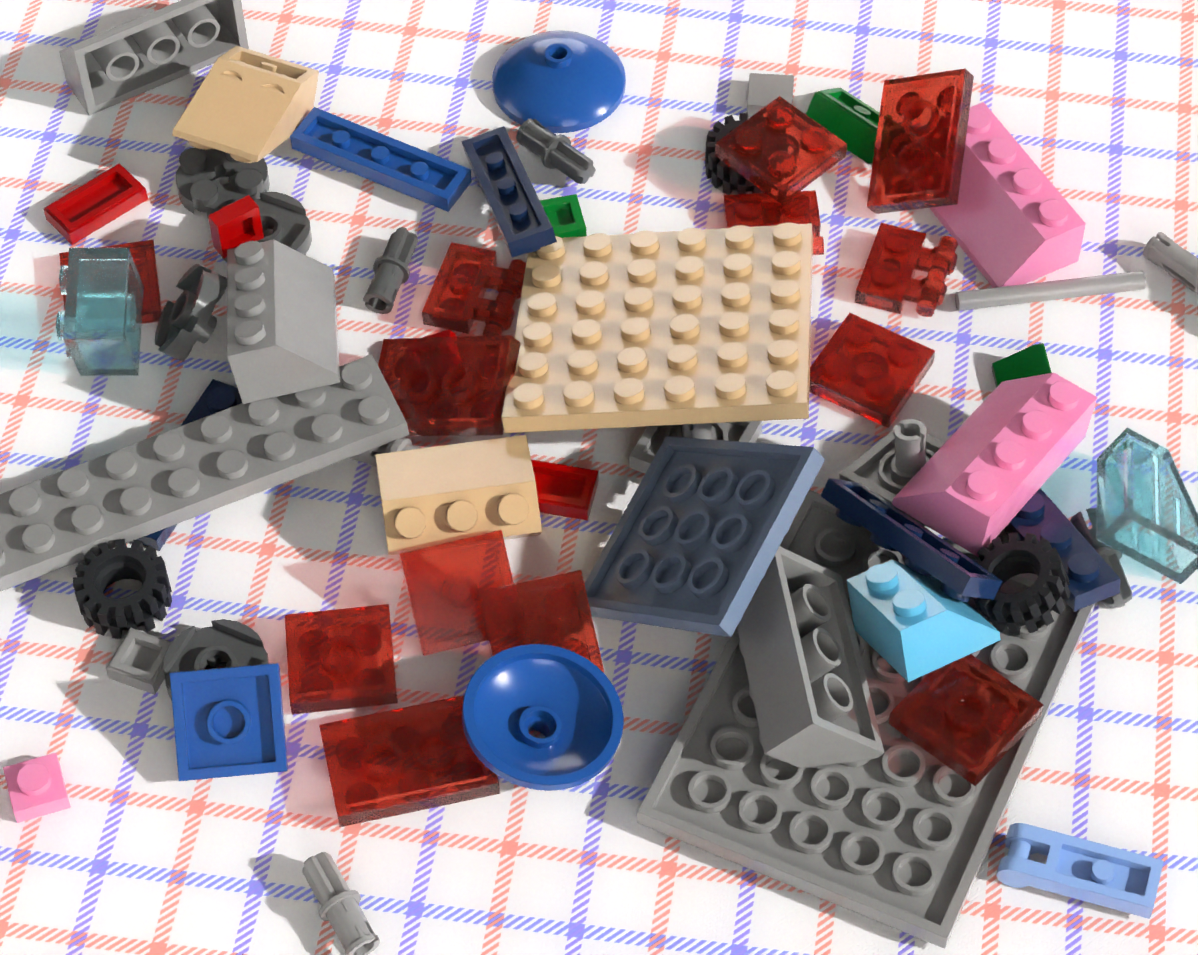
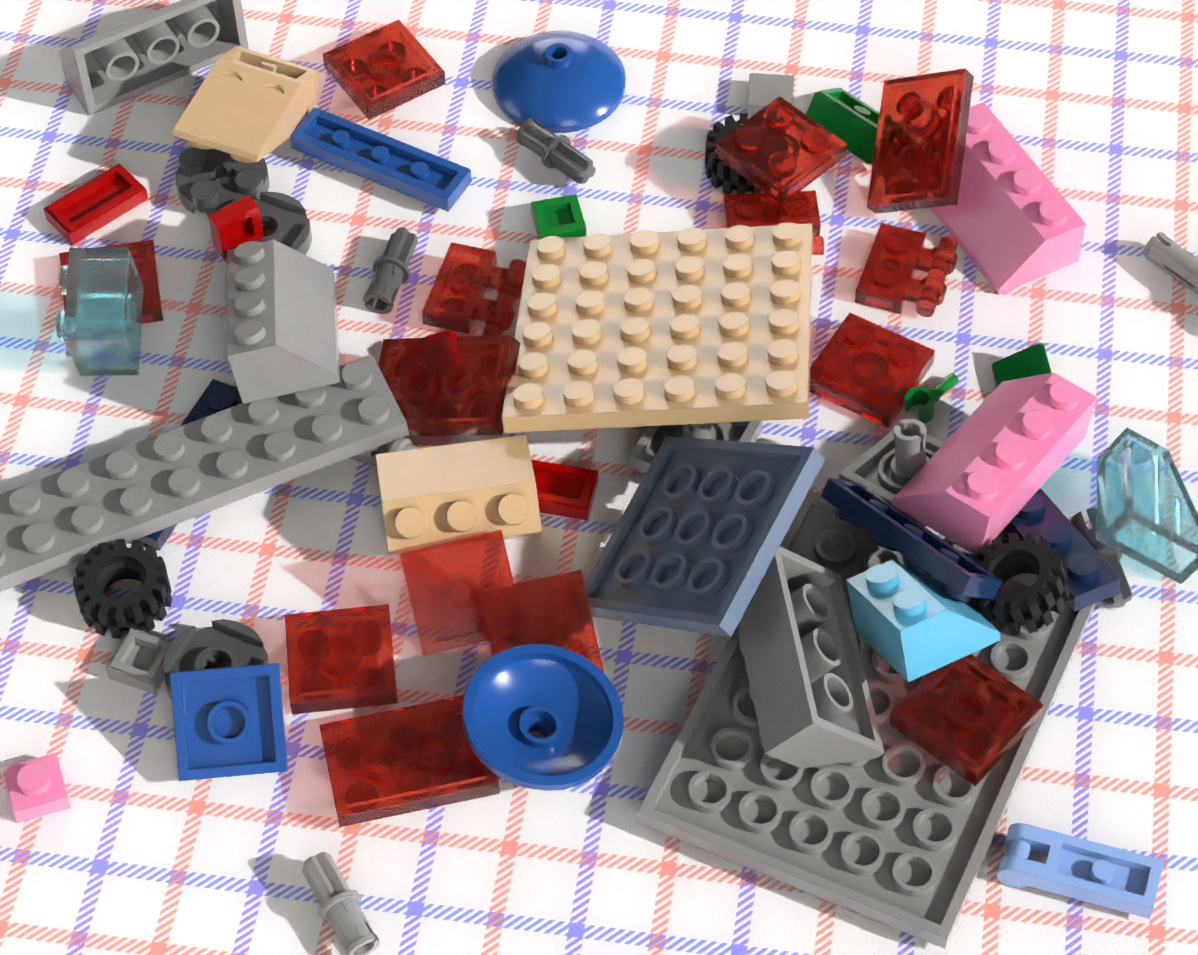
(191, 315): dark grey plate -> none
(384, 69): none -> clear red plate
(509, 192): dark blue plate -> none
(928, 397): none -> green hand
(1050, 290): light grey bar -> none

